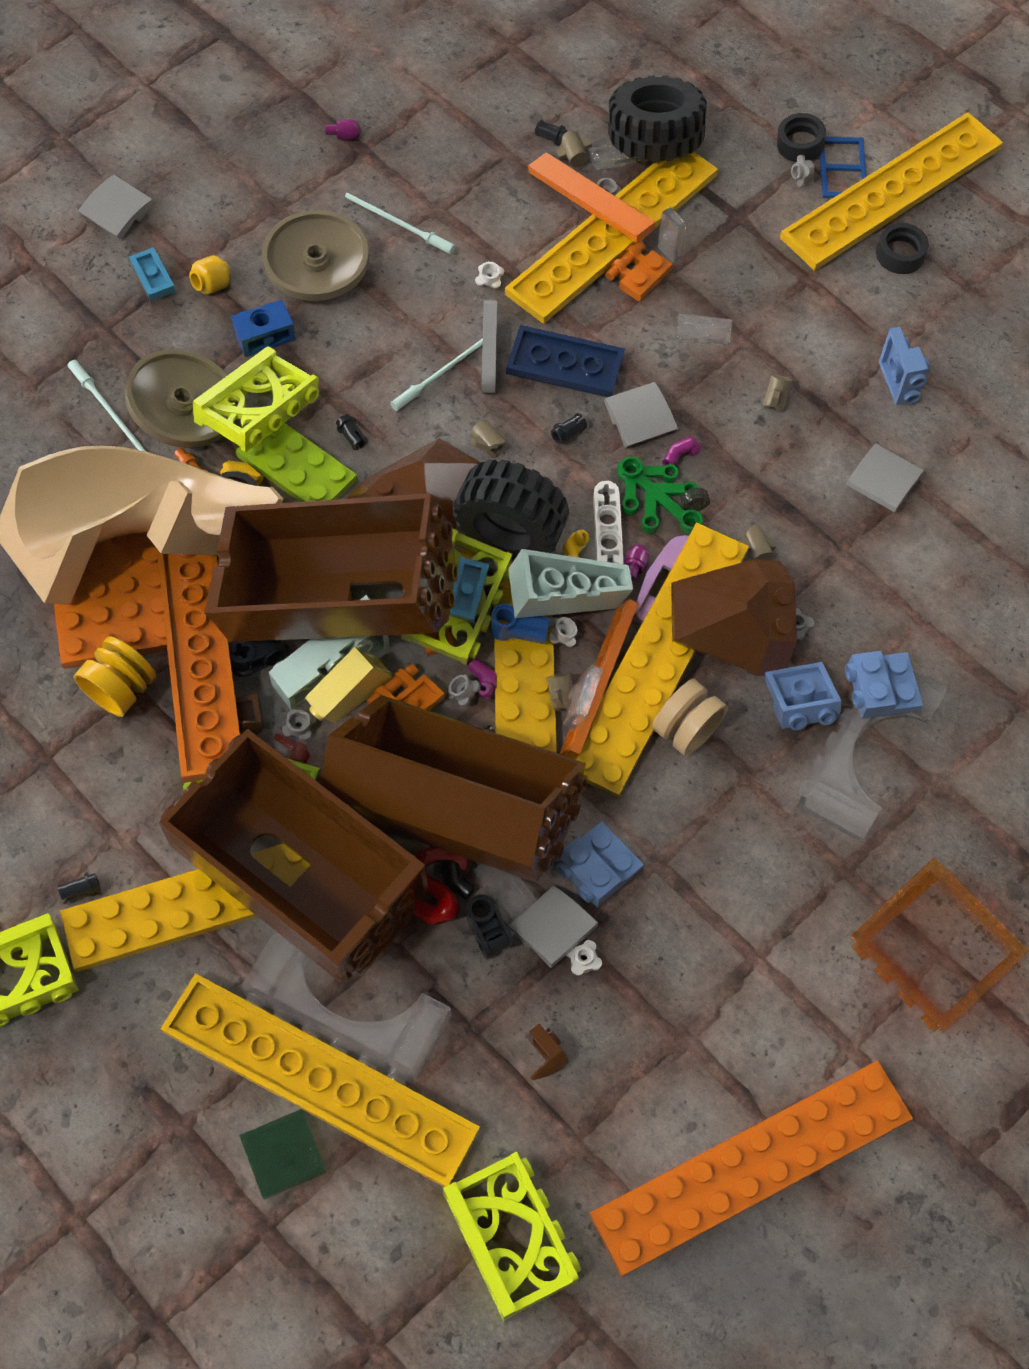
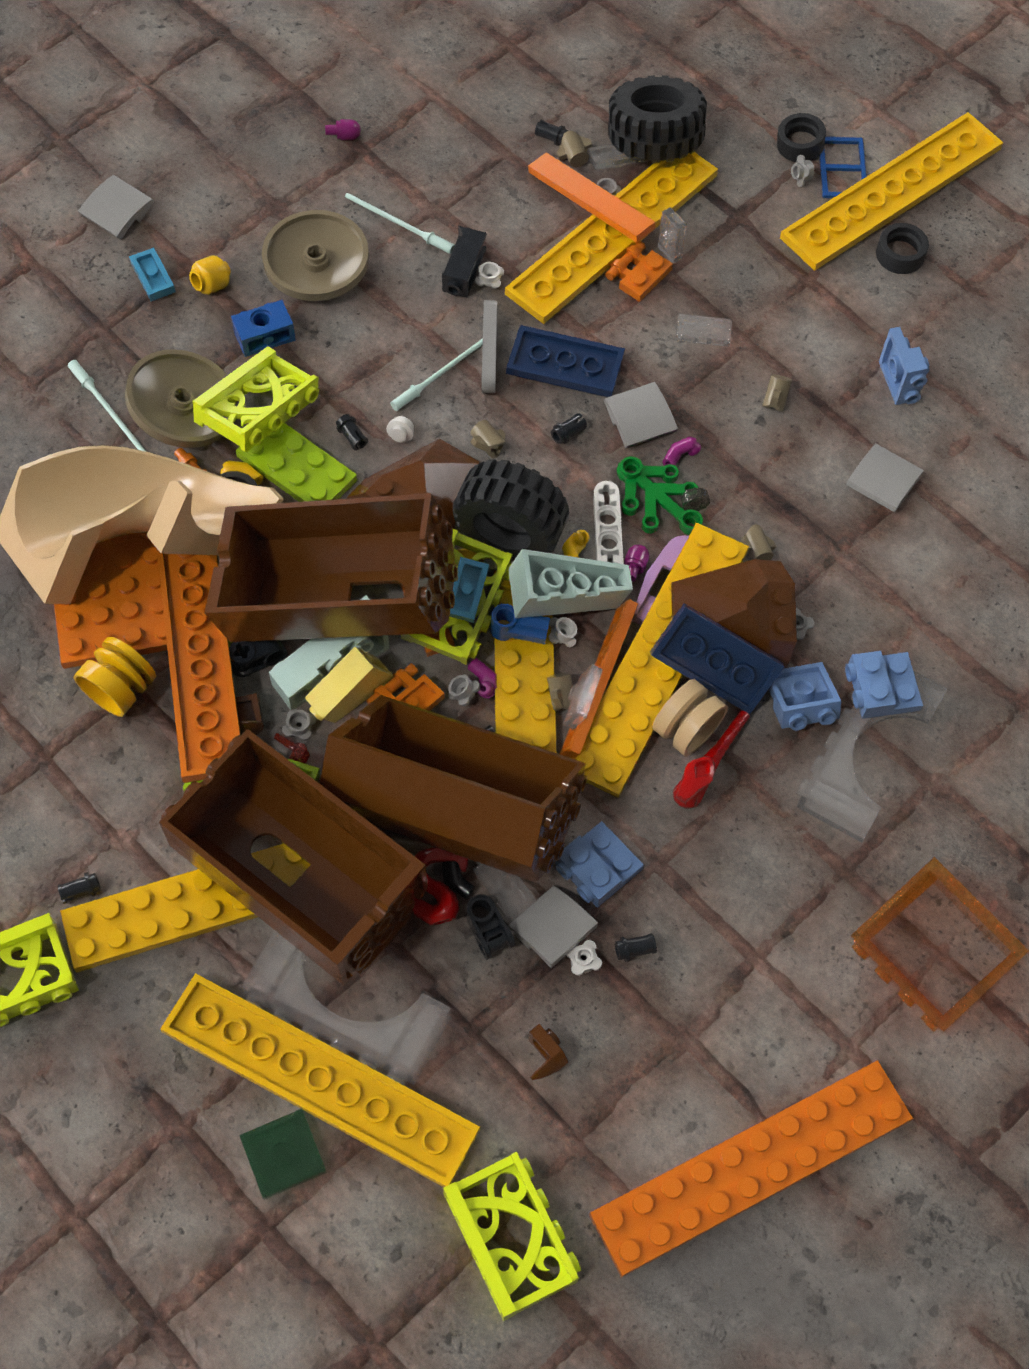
(400, 429): none -> white plate
(464, 262): none -> black window
(635, 947): none -> black pin
(701, 771): none -> red animal
(717, 658): none -> dark blue plate

